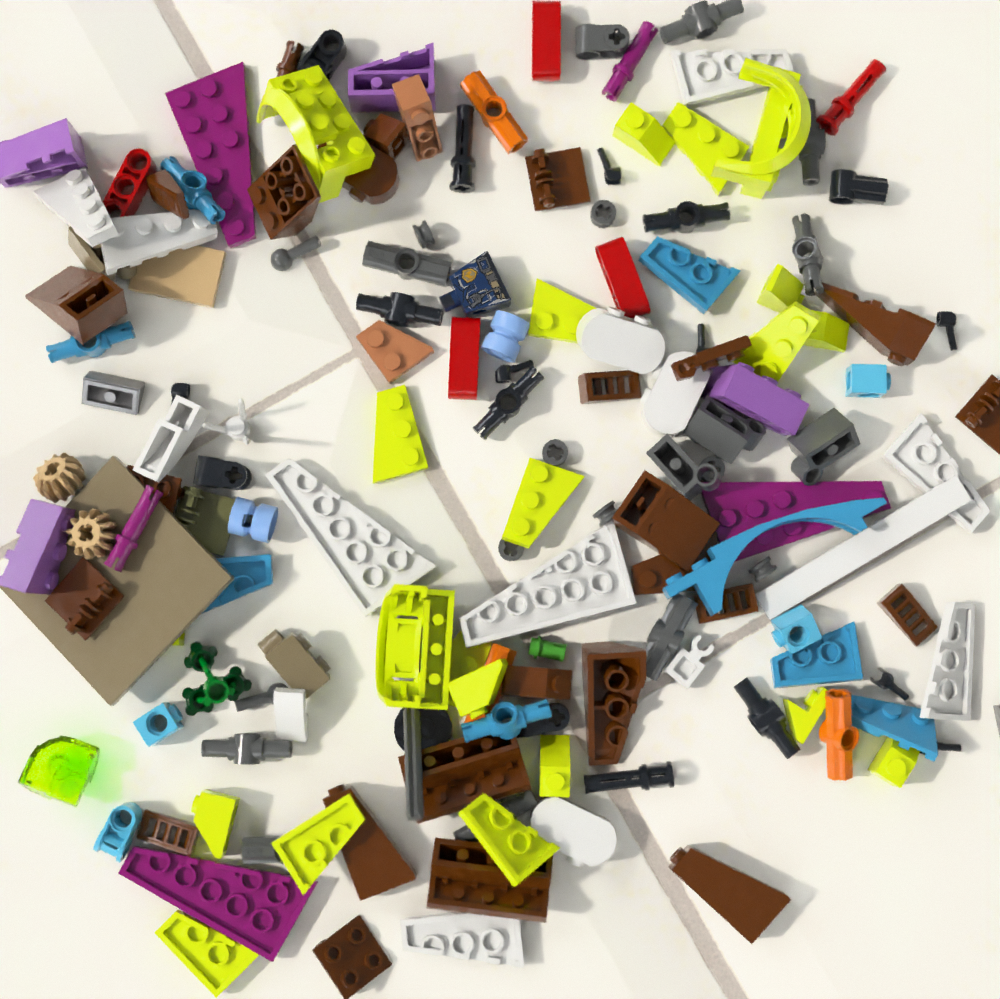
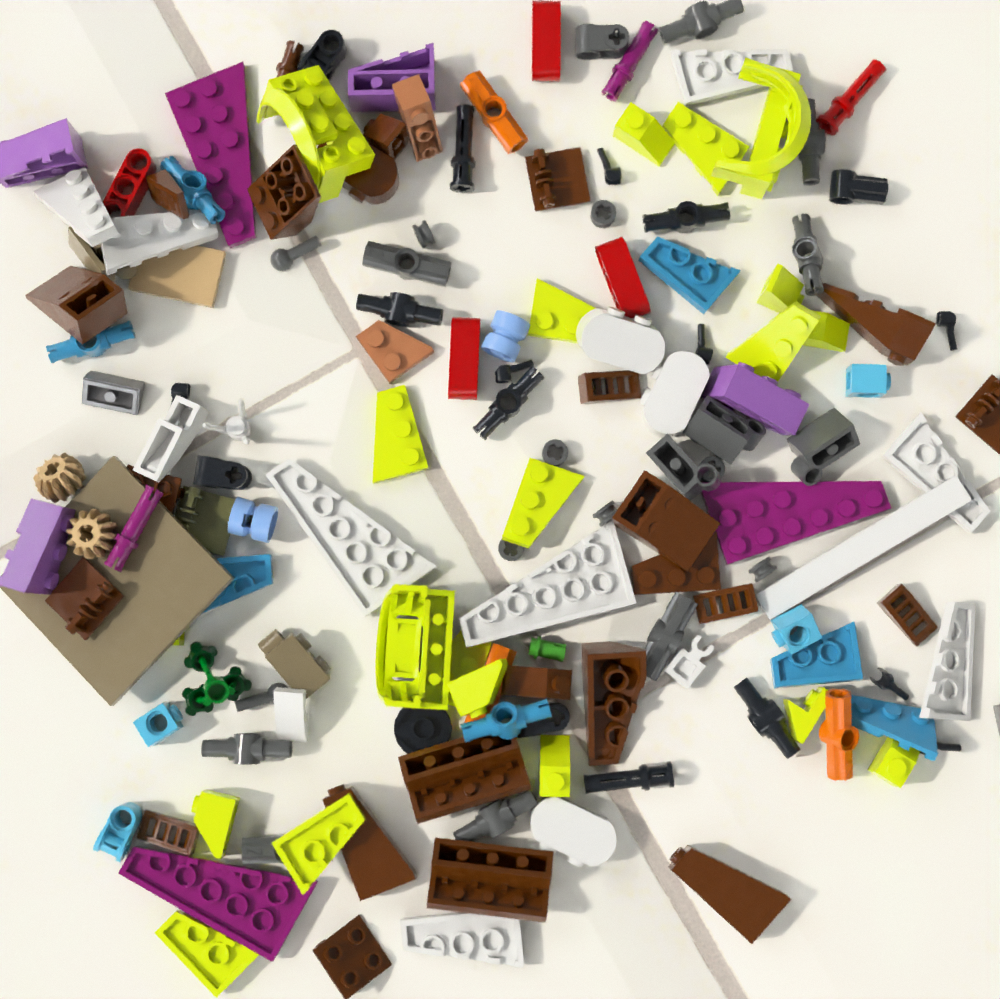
(60, 769): clear neon green brick -> none
(413, 764): dark grey axle -> none
(476, 288): torso -> none
(508, 841): neon yellow wing -> none
(709, 358): reddish brown hinge -> none
(711, 576): dark azure slope -> none

